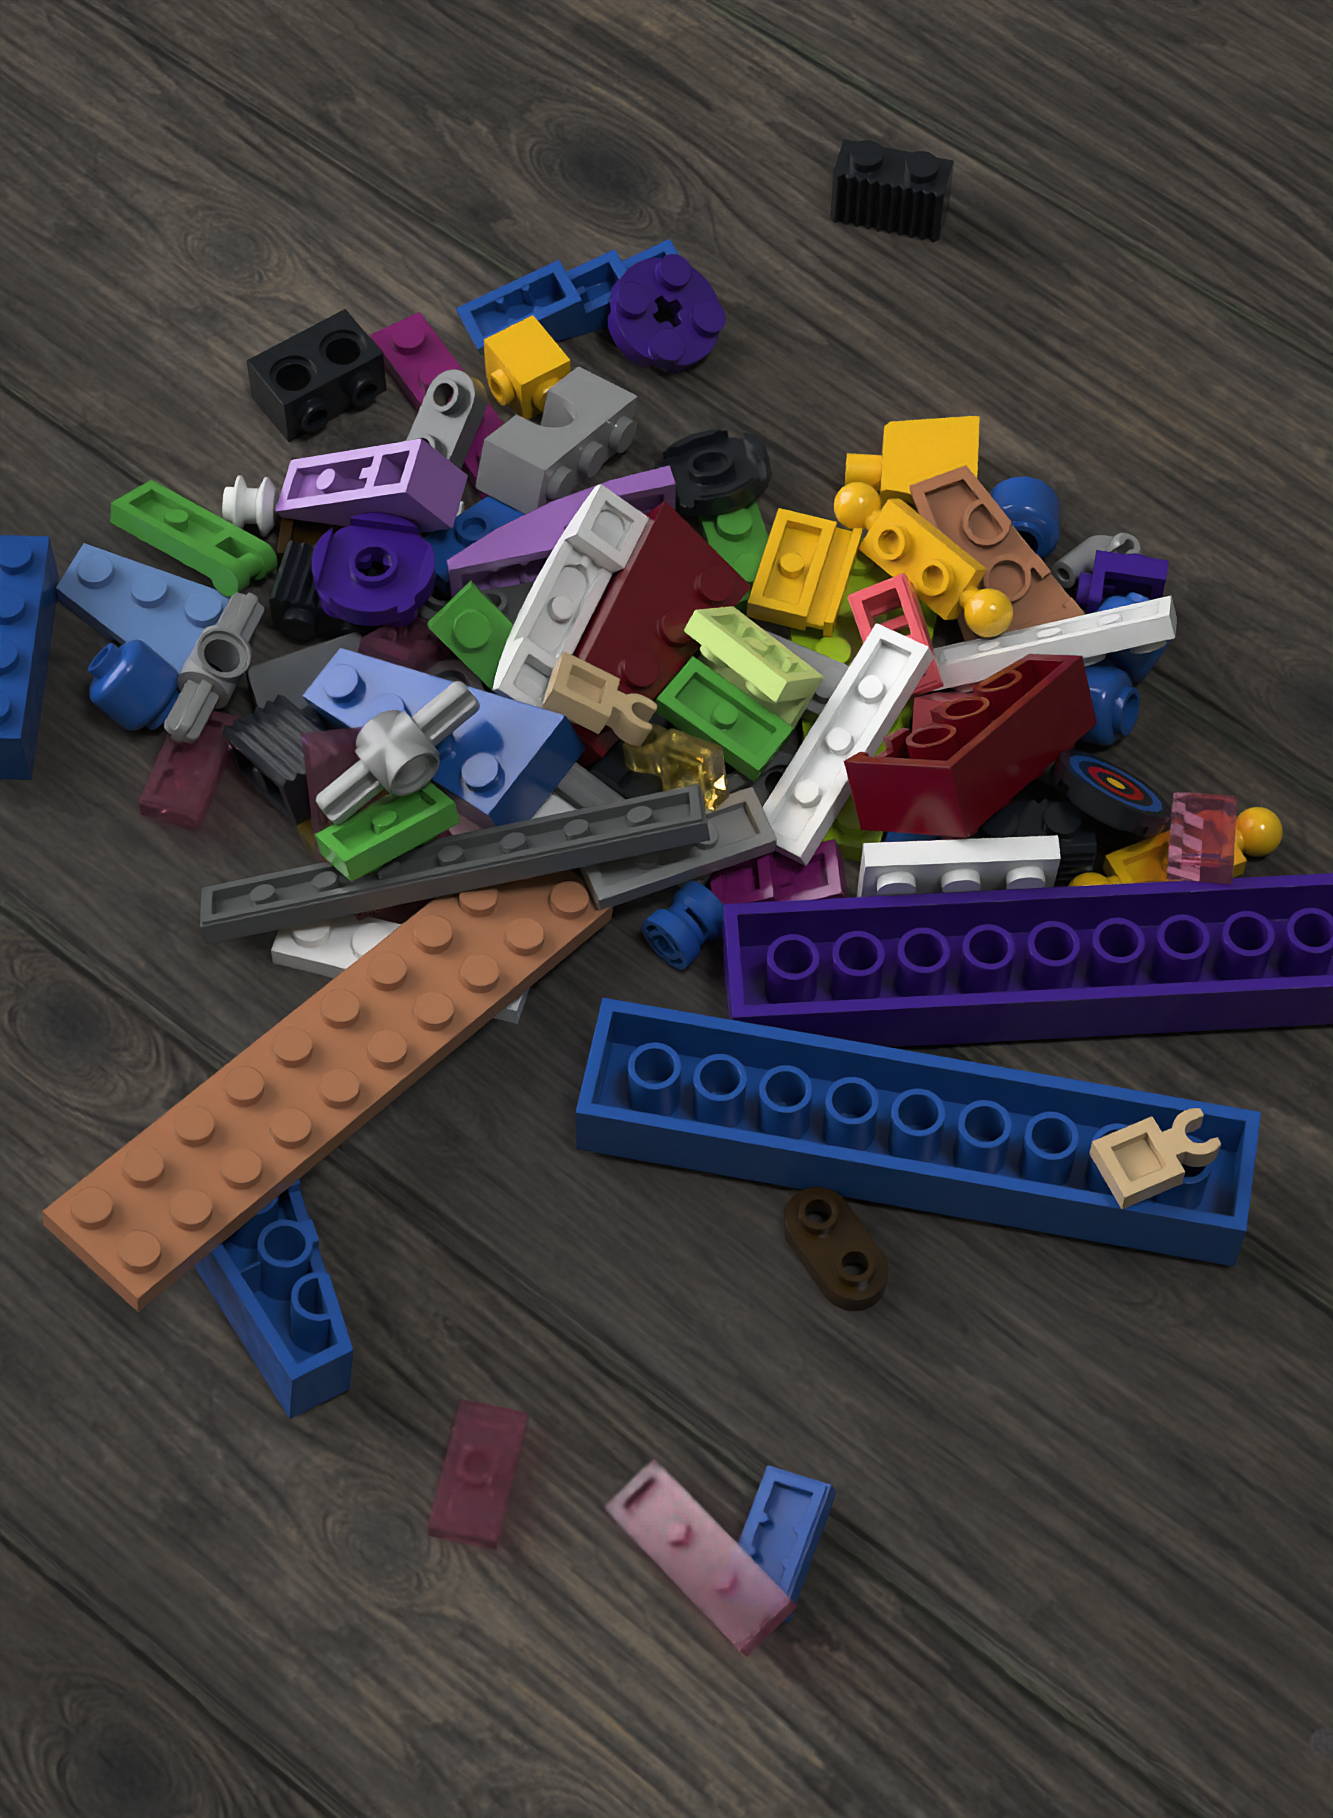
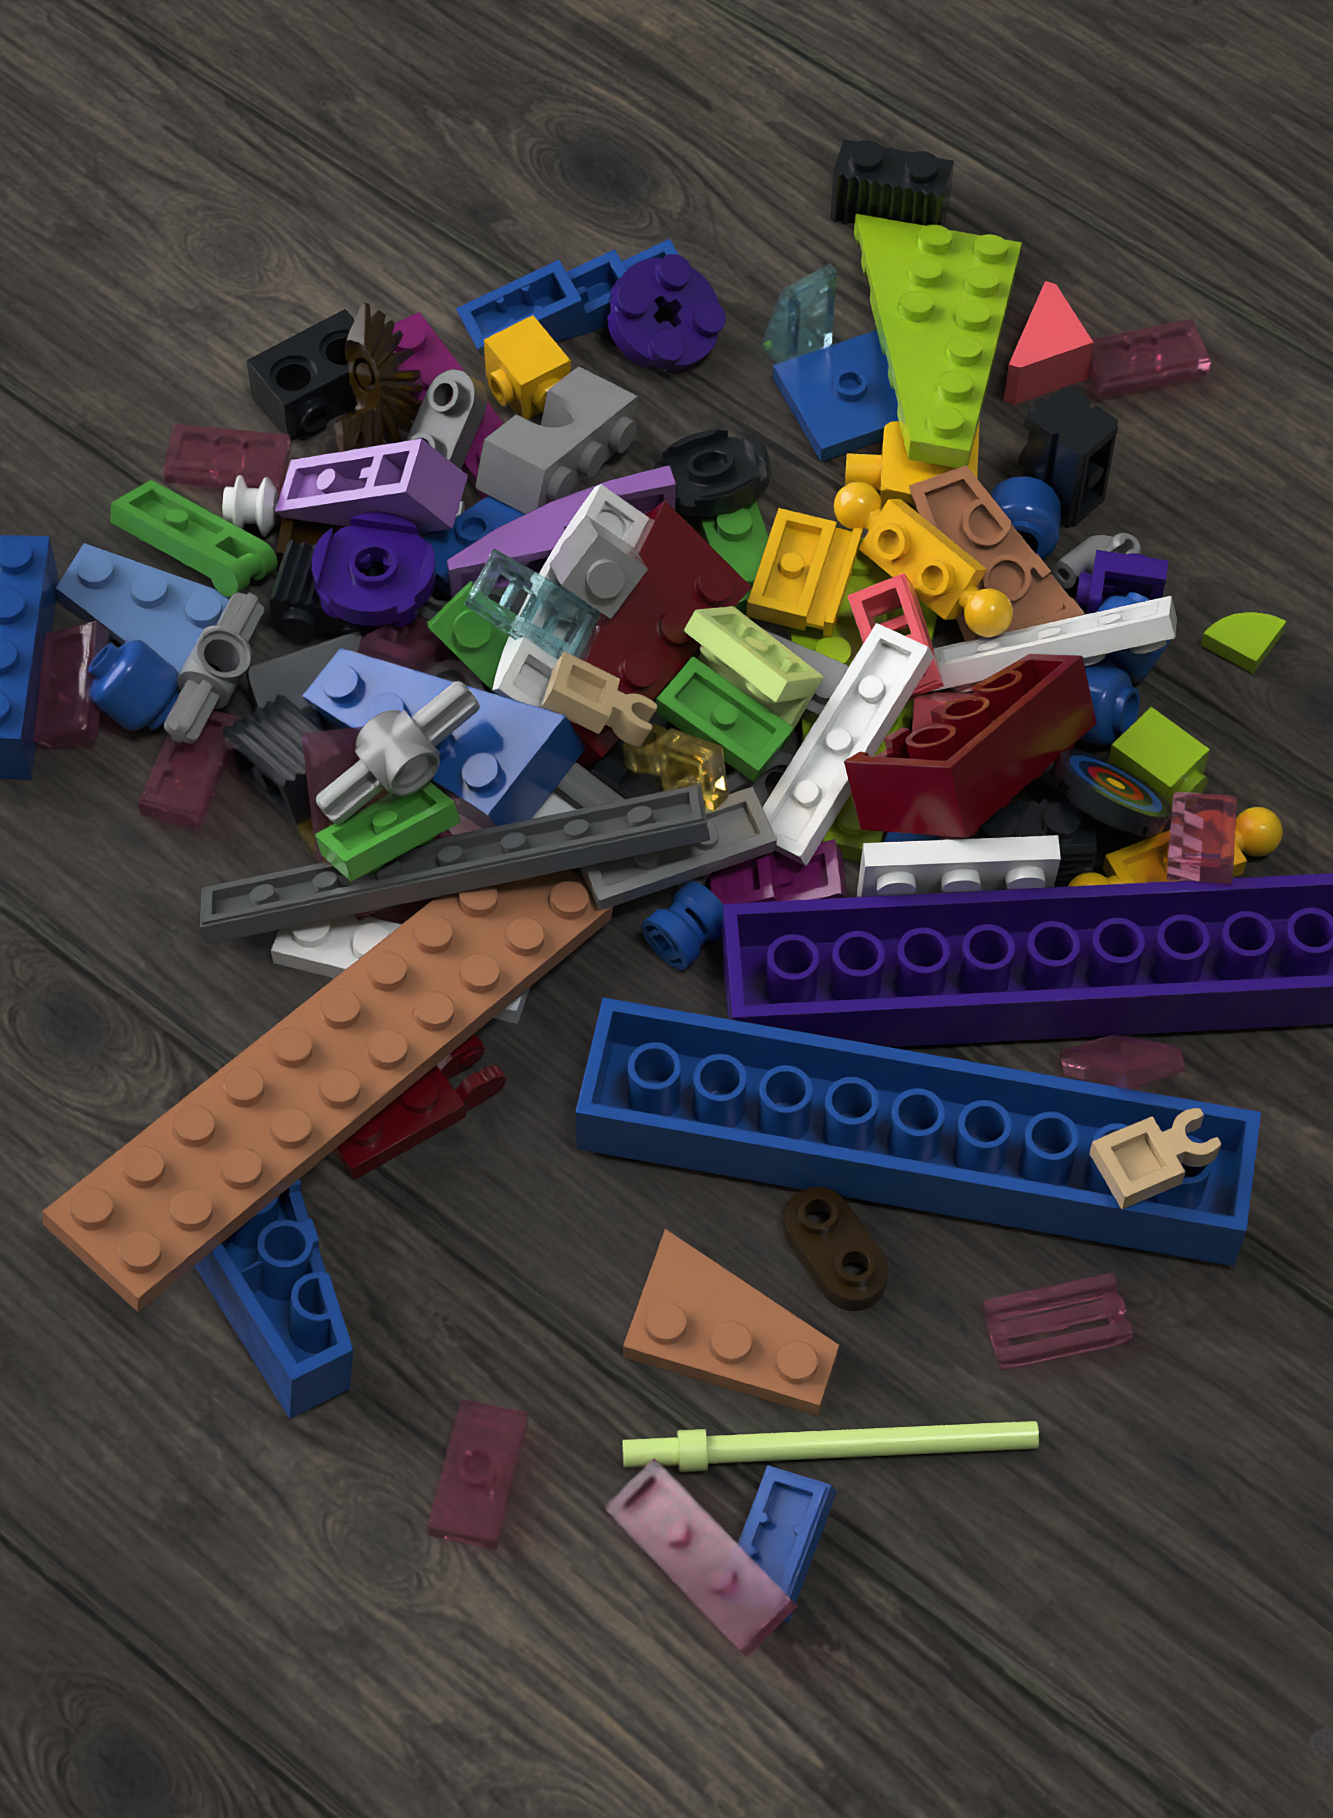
(64, 703): none -> clear pink plate
(219, 455): none -> clear pink plate
(377, 383): none -> dark brown hair
(422, 1110): none -> dark red hinge
(542, 590): none -> clear light blue slope
(598, 566): none -> light grey brick
(695, 1450): none -> yellowish green bar
(726, 1333): none -> nougat wing
(802, 317): none -> clear light blue slope
(840, 394): none -> blue plate
(939, 323): none -> lime wing
(1050, 351): none -> coral slope
(1053, 1297): none -> clear pink tile
(1070, 451): none -> black brick
(1122, 1061): none -> clear pink plate
(1148, 358): none -> clear pink plate
(1162, 755): none -> lime brick
(1244, 638): none -> lime tile

